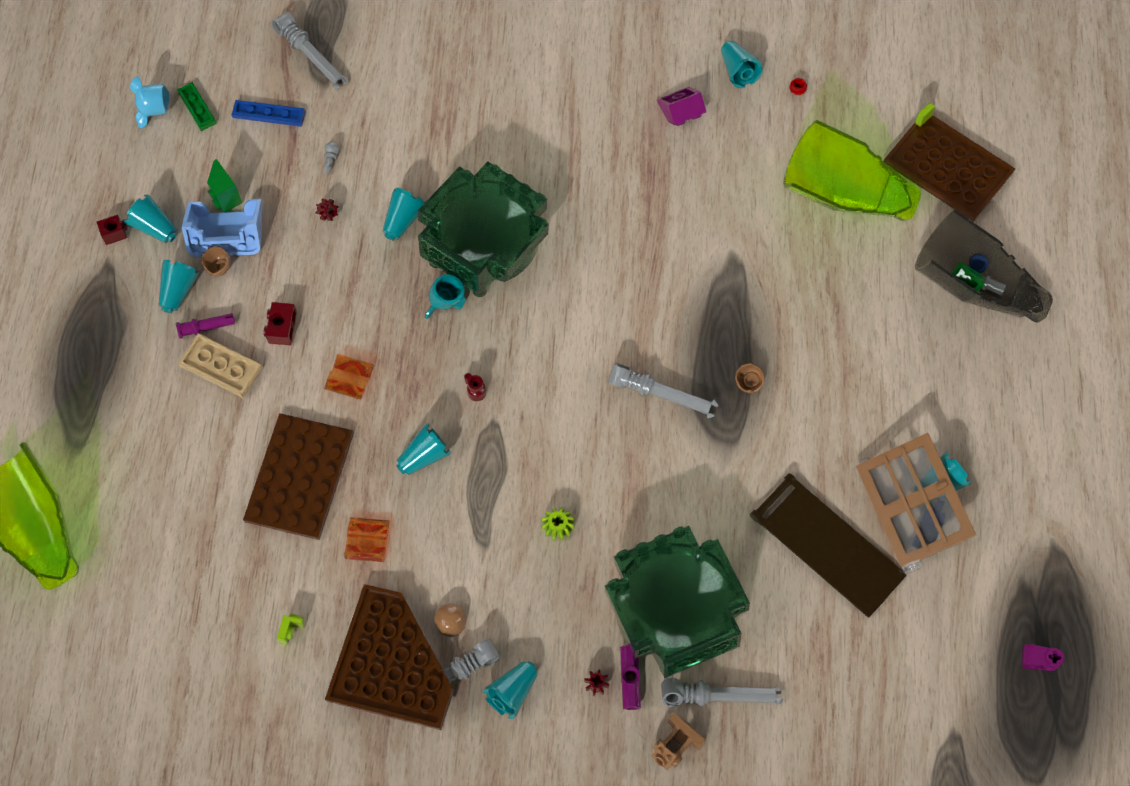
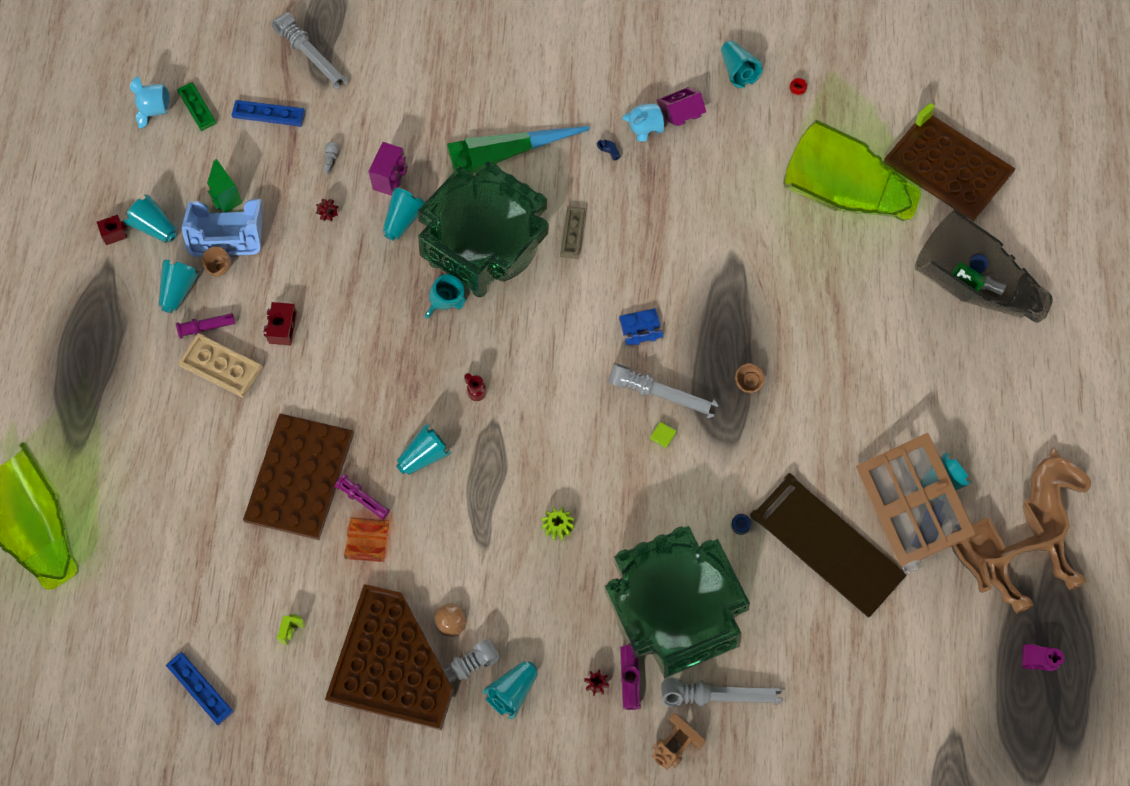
(199, 688): none -> blue tile
(349, 377): clear orange slope -> none
(355, 491): none -> magenta pin
(387, 168): none -> magenta brick
(476, 151): none -> green plate
(572, 232): none -> dark tan tile
(609, 147): none -> dark blue arm
(640, 322): none -> blue plate
(645, 119): none -> medium azure piece
(663, 435): none -> lime tile
(741, 524): none -> dark blue tile
(1046, 520): none -> medium nougat animal

